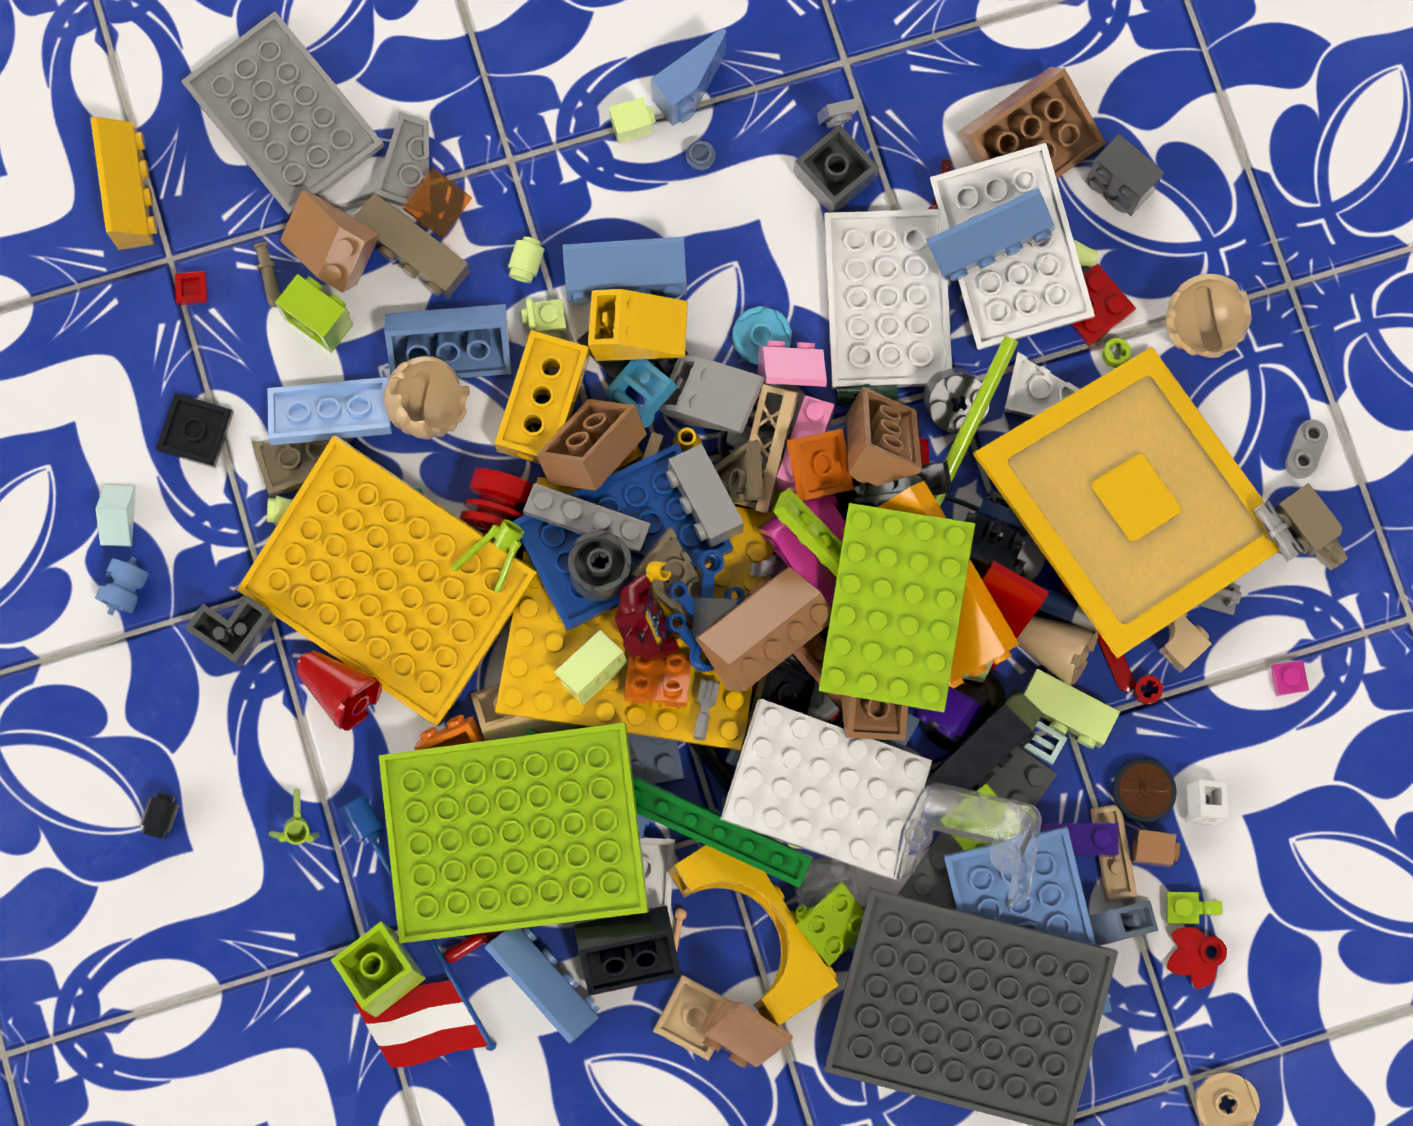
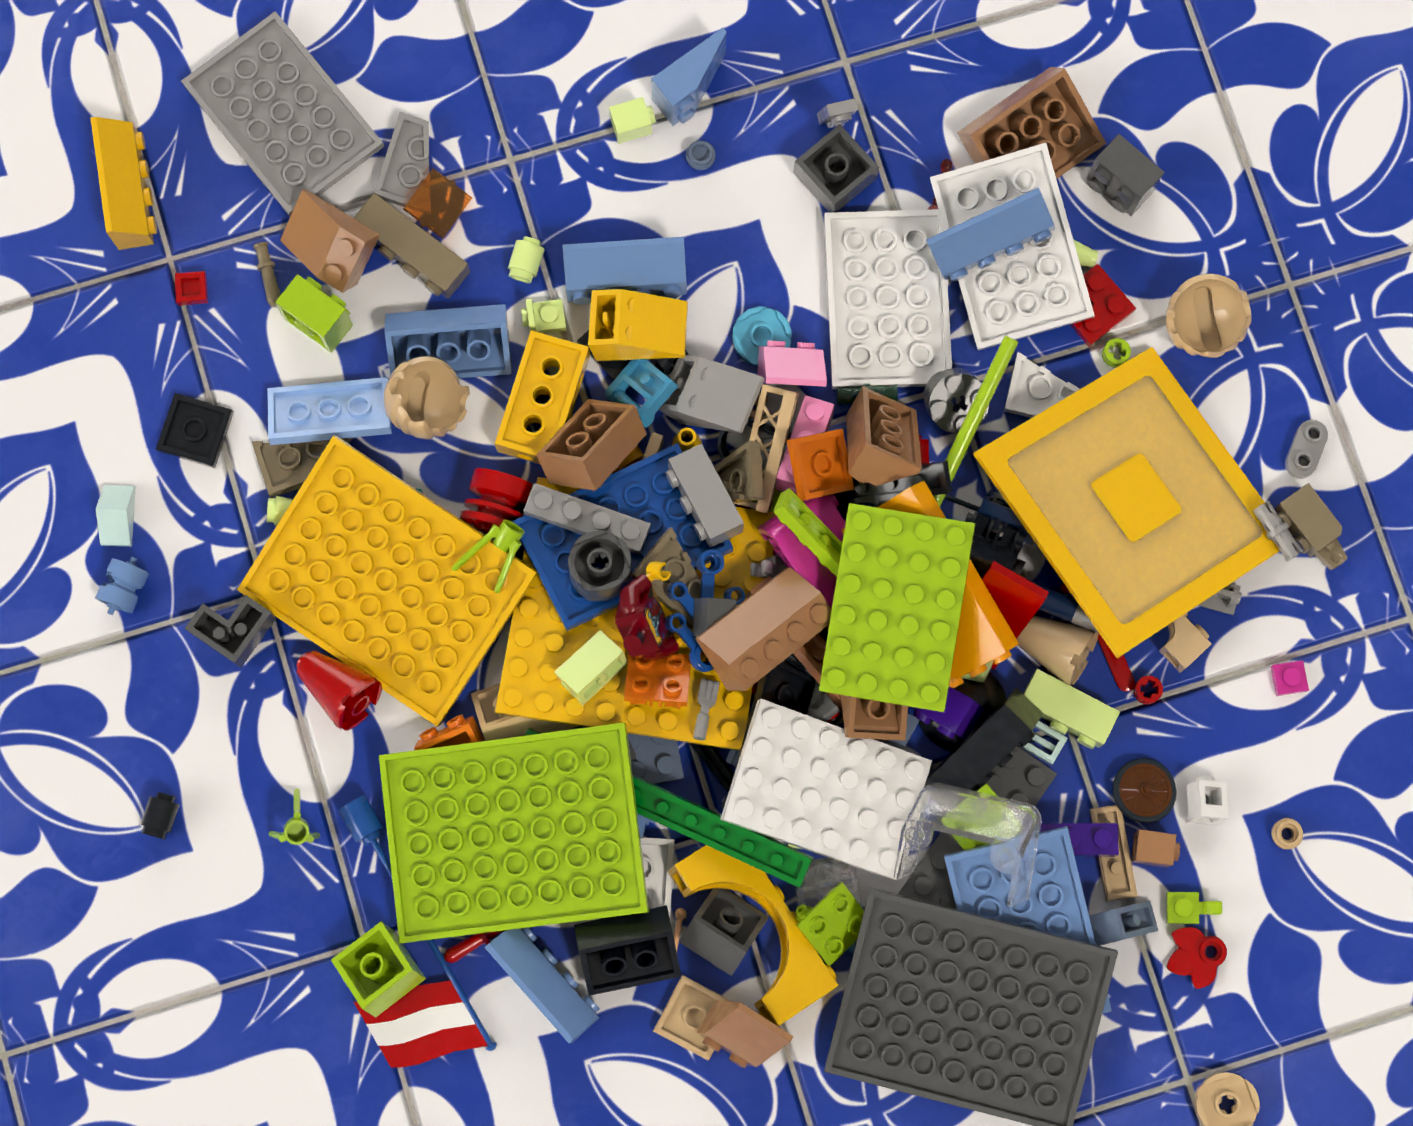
(723, 929): none -> dark grey slope
(1296, 833): none -> tan plate

